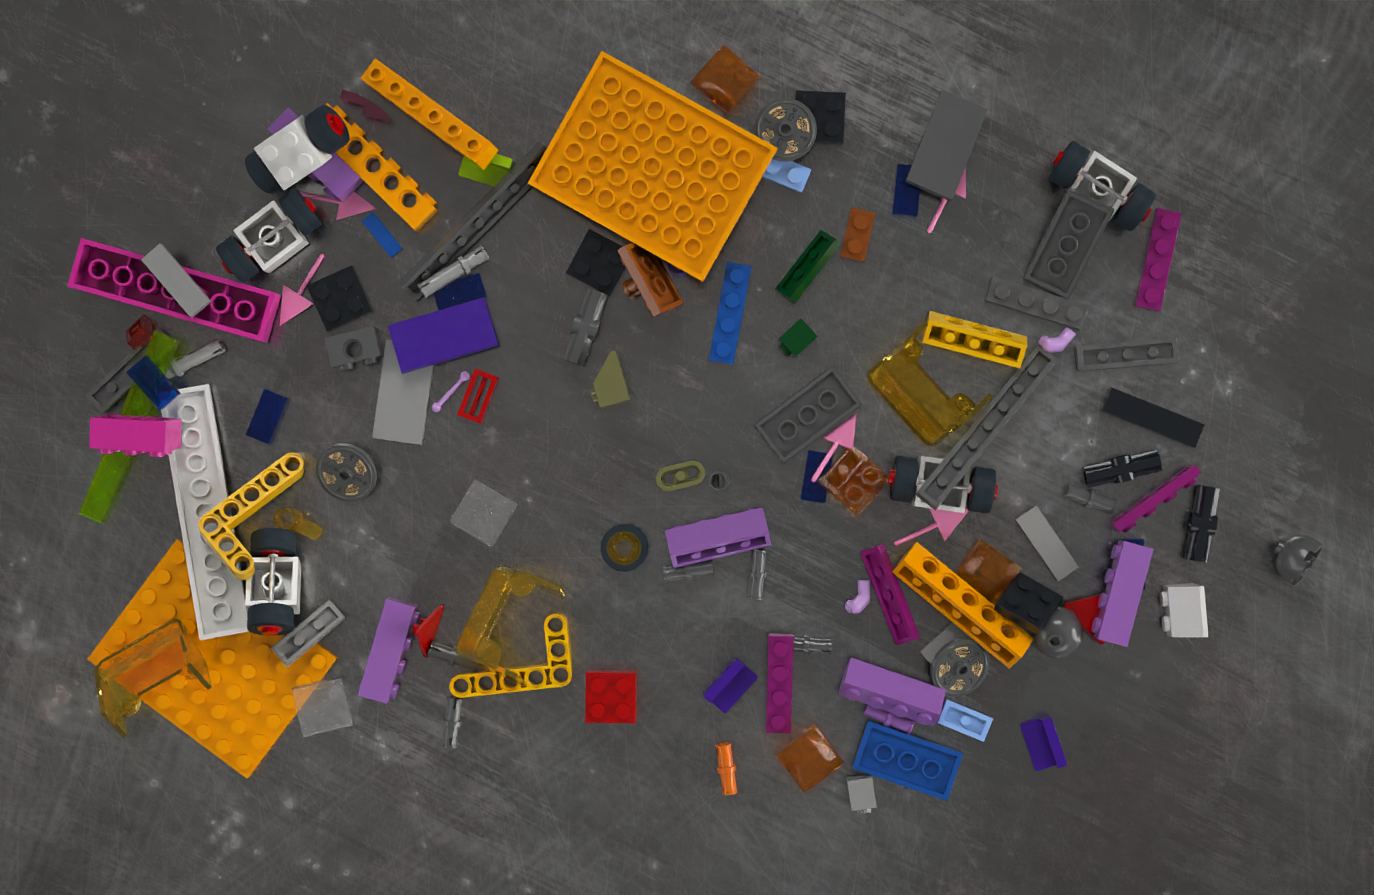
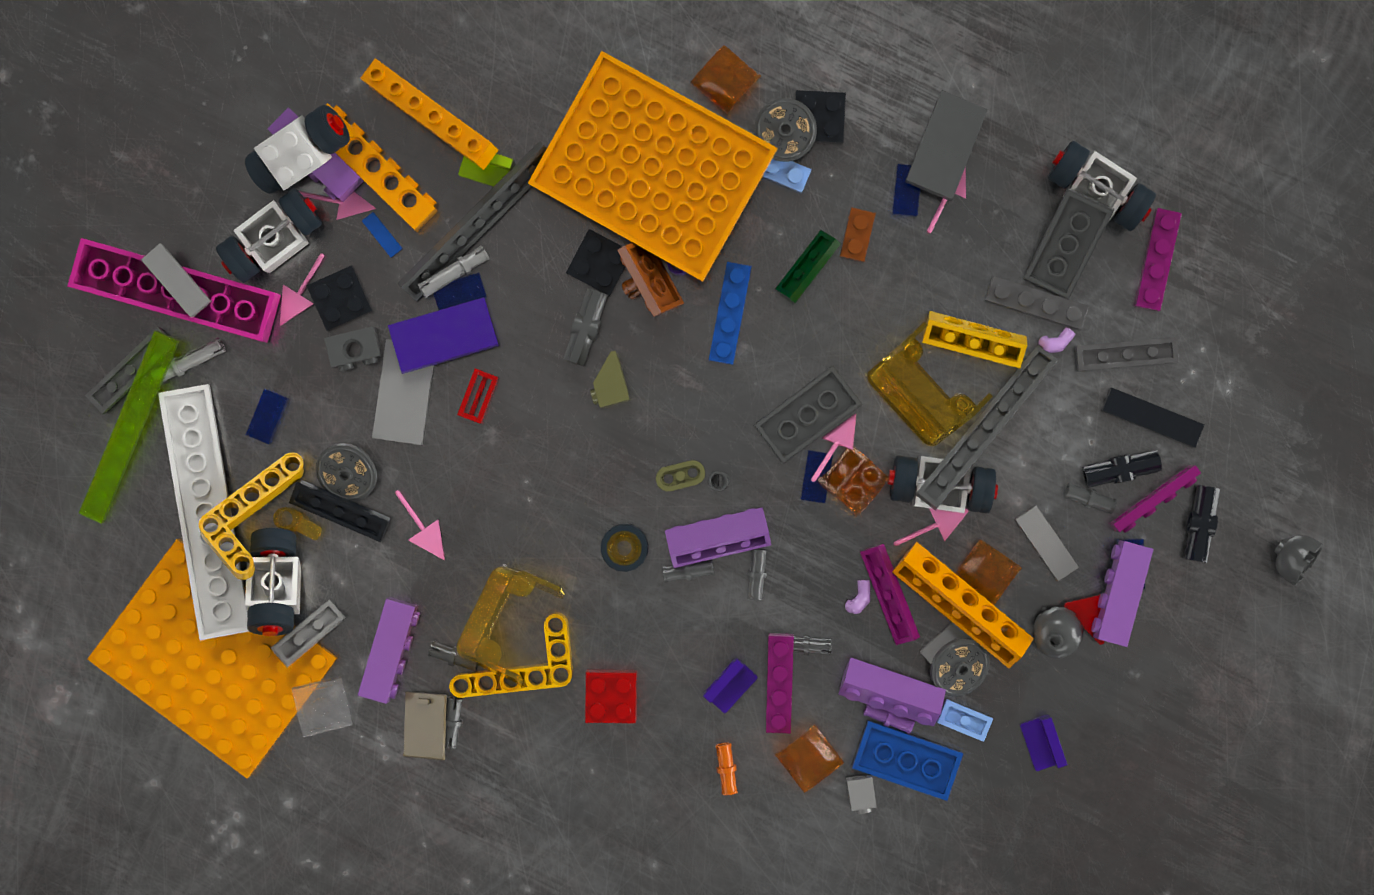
(135, 434): dark pink brick -> none
(139, 332): clear red plate -> none
(142, 667): clear yellow windscreen -> none
(153, 382): clear blue plate -> none
(339, 510): none -> black tile
(370, 110): clear pink slope -> none
(425, 725): none -> dark tan container
(427, 630): red piece -> none
(429, 537): none -> bright pink piece
(464, 376): lavender hinge -> none
(483, 513): clear tile -> none
(796, 339): dark green brick -> none
(1028, 603): black plate -> none
(1184, 610): white slope -> none

